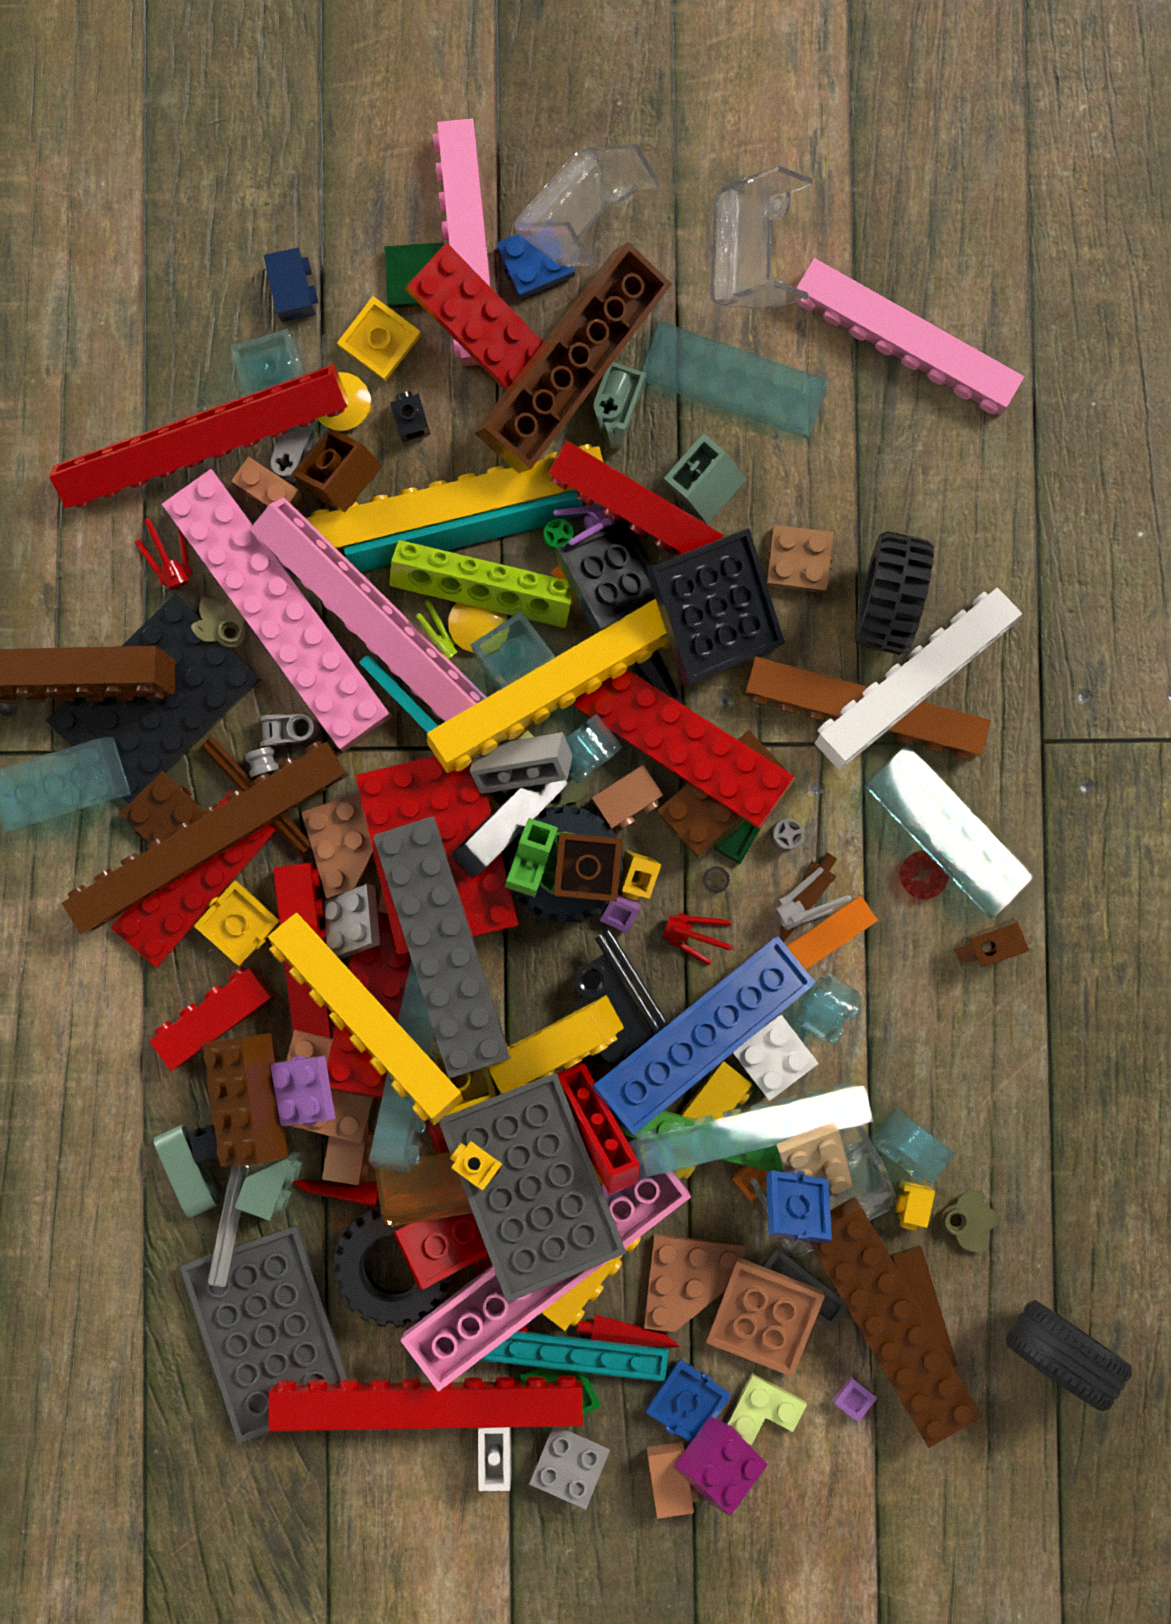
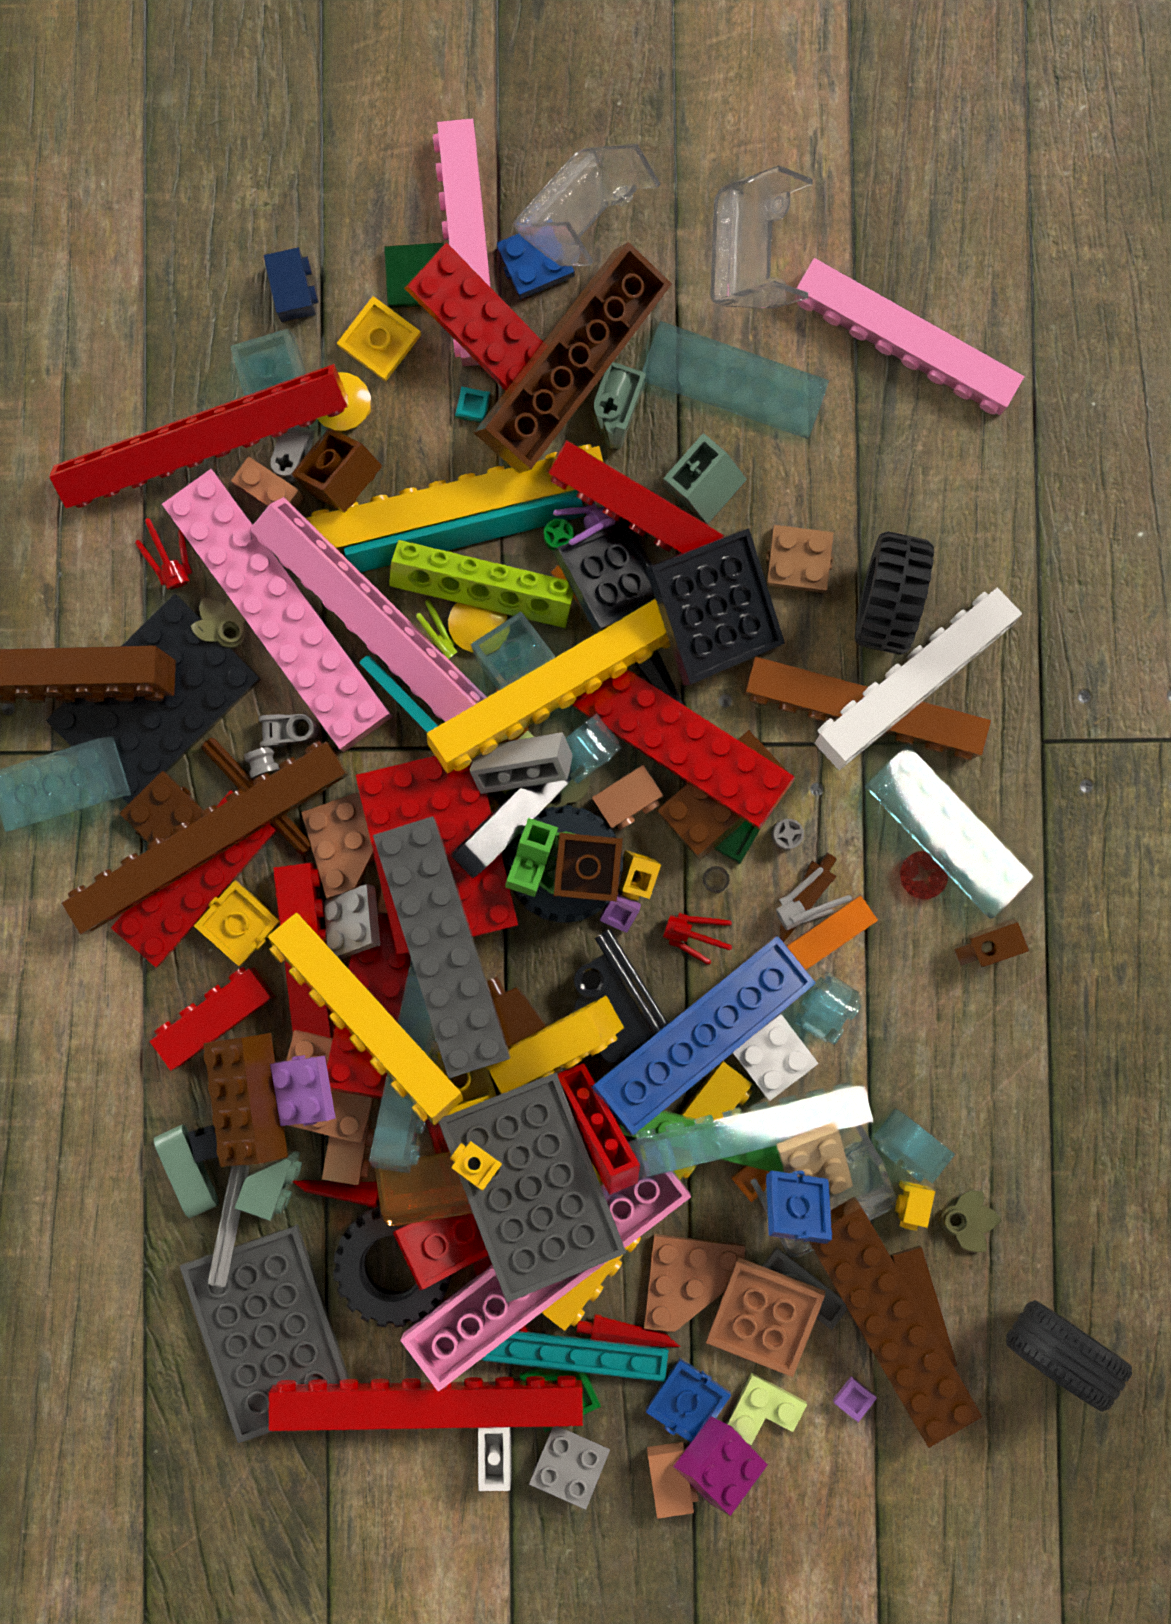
(414, 425): black brick -> none
(472, 404): none -> teal tile
(514, 1012): none -> reddish brown torso

